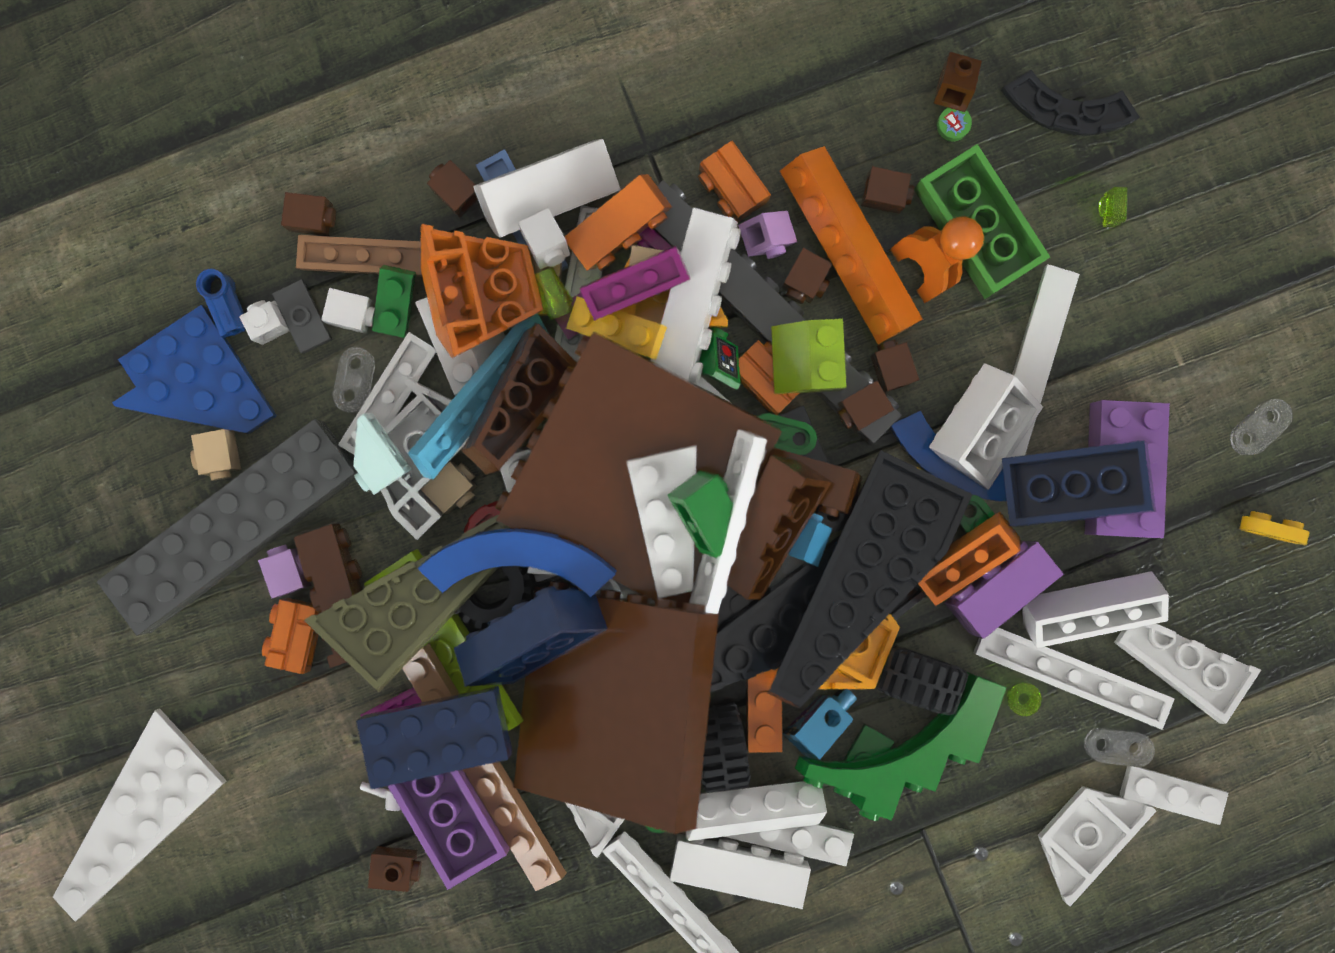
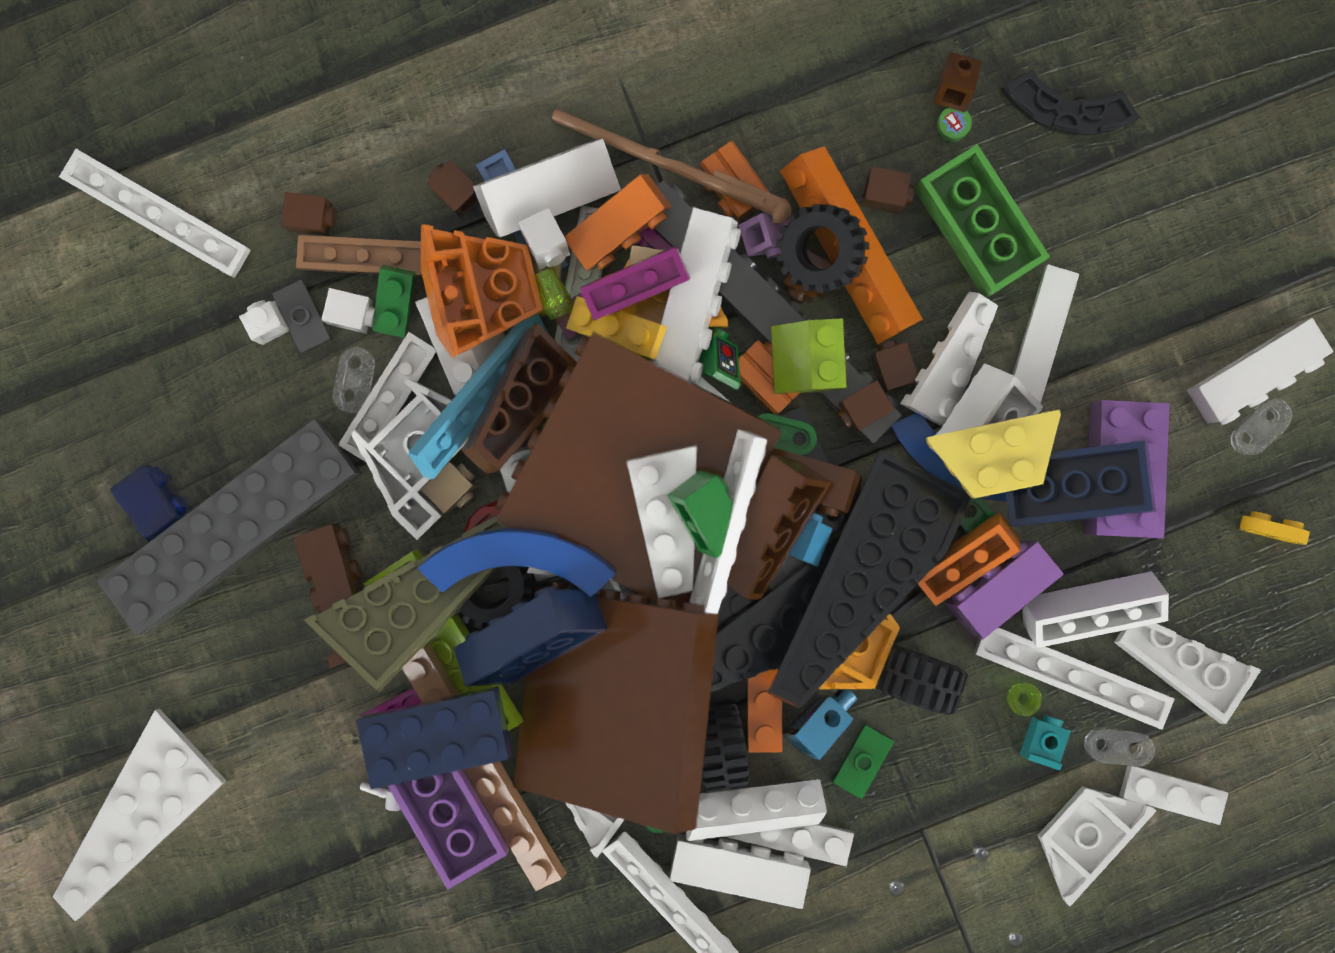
(149, 501): none -> clear blue brick
(155, 213): none -> white plate
(194, 378): blue wing -> none
(215, 454): tan brick -> none
(224, 304): blue piece -> none
(283, 571): lavender brick -> none
(292, 639): orange brick -> none
(376, 456): light aqua slope -> none
(394, 869): reddish brown brick -> none
(719, 182): none -> medium nougat bar
(794, 248): none -> black tyre
(919, 762): green arch -> none
(941, 253): orange piece -> none
(955, 357): none -> white wing
(999, 454): none -> light yellow wing
(1034, 743): none -> teal brick
(1114, 207): clear neon green plate -> none
(1260, 371): none -> white brick

